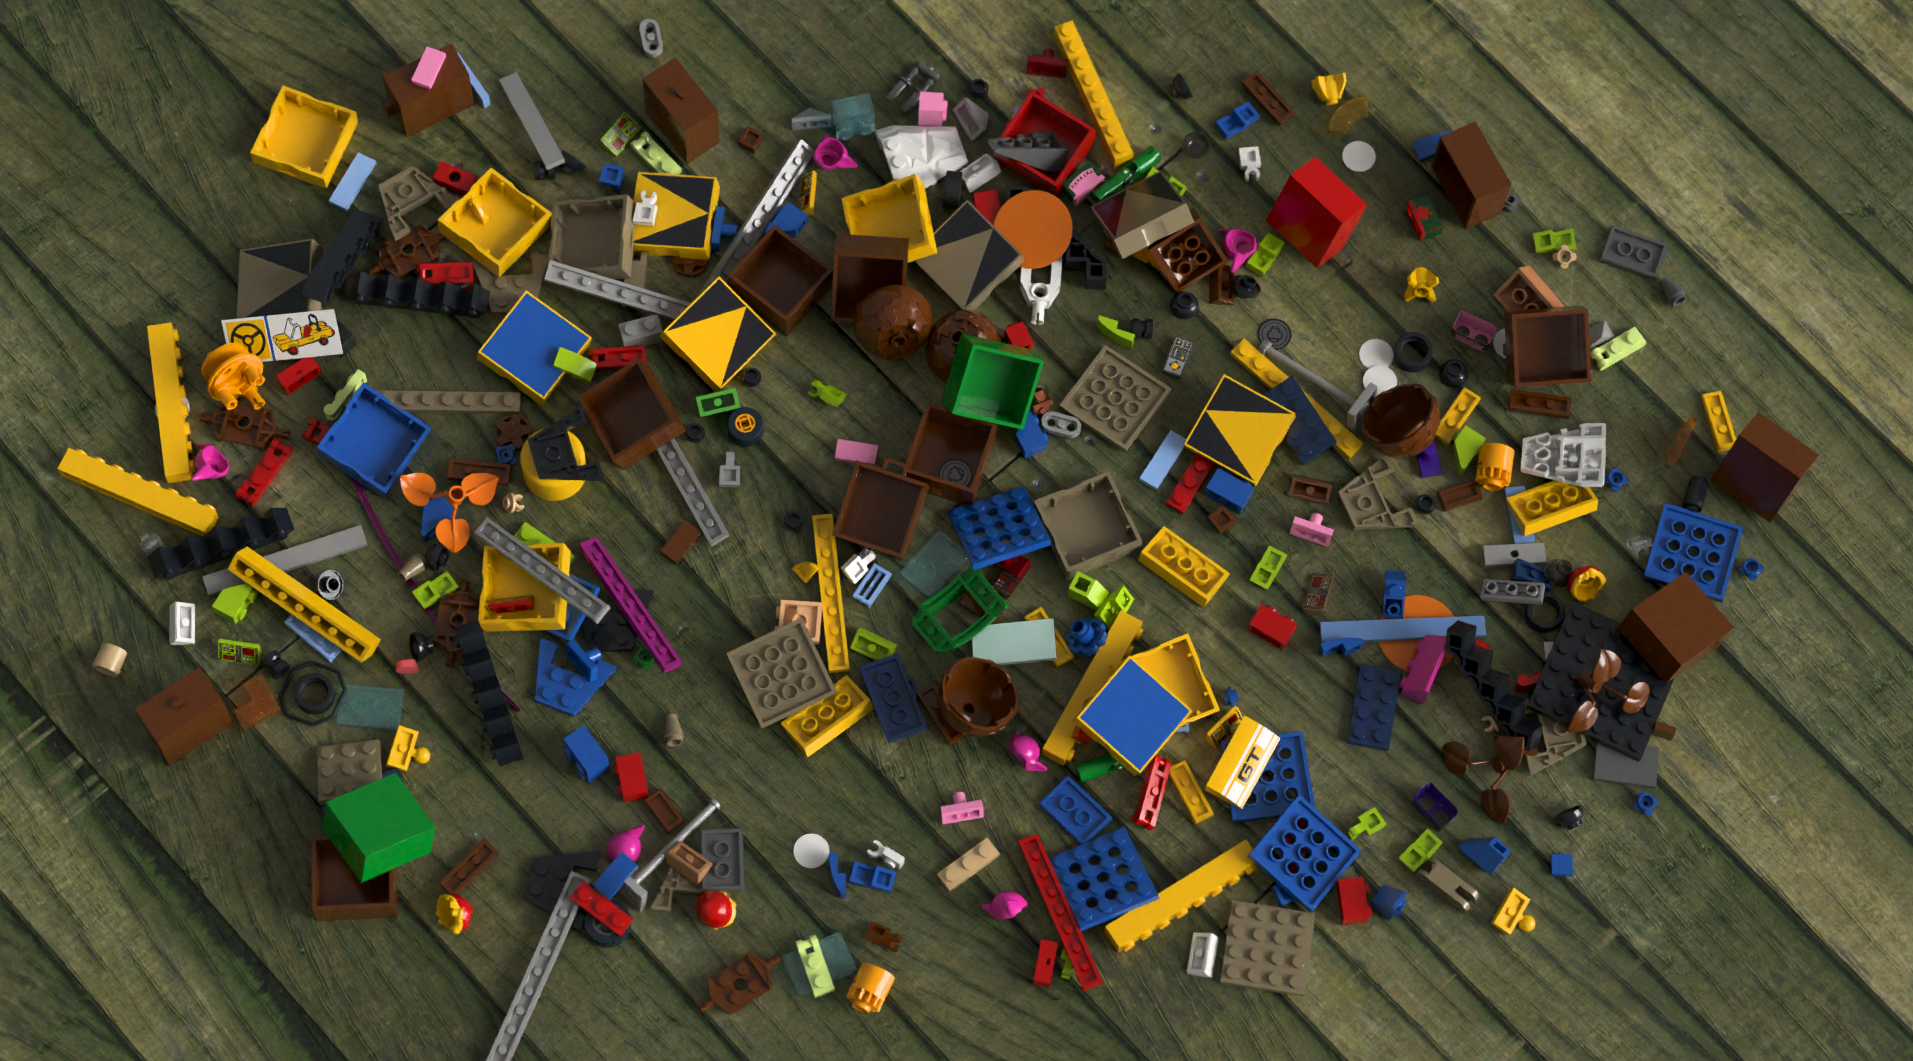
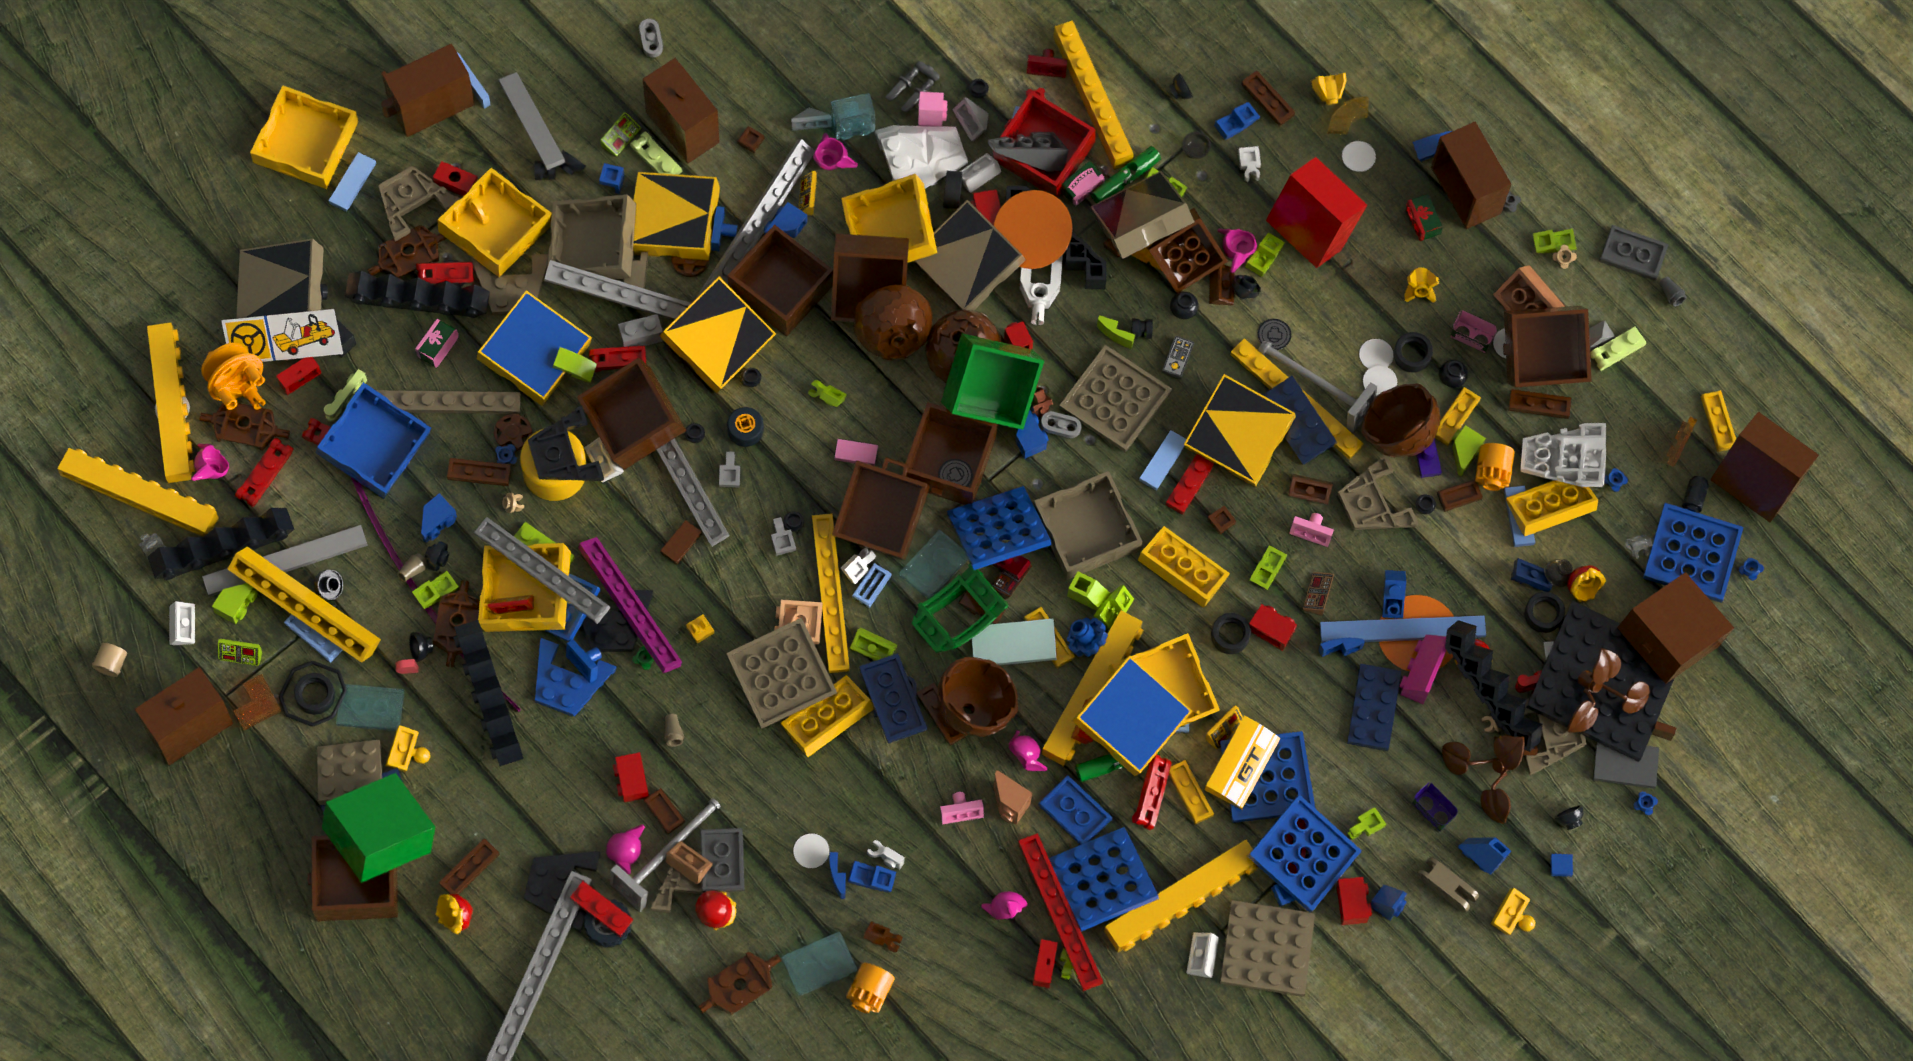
(275, 664): black wheel -> none
(340, 256): black brick -> none
(428, 68): bright pink tile -> none
(436, 343): none -> piece
(451, 533): orange plant -> none
(586, 754): blue brick -> none
(598, 452): none -> white slope
(615, 875): blue slope -> none
(645, 211): white plate -> none
(700, 628): none -> yellow tile
(718, 402): bright green brick -> none
(782, 540): none -> light grey plate
(805, 570): yellow tile -> none
(815, 966): yellowish green plate -> none
(968, 864): tan plate -> none
(1011, 798): none -> nougat slope
(1229, 490): blue brick -> none
(1230, 618): none -> black tyre
(1230, 696): blue plate -> none
(1420, 850): lime slope -> none
(1501, 554): light grey tile -> none
(1523, 591): light grey tile -> none

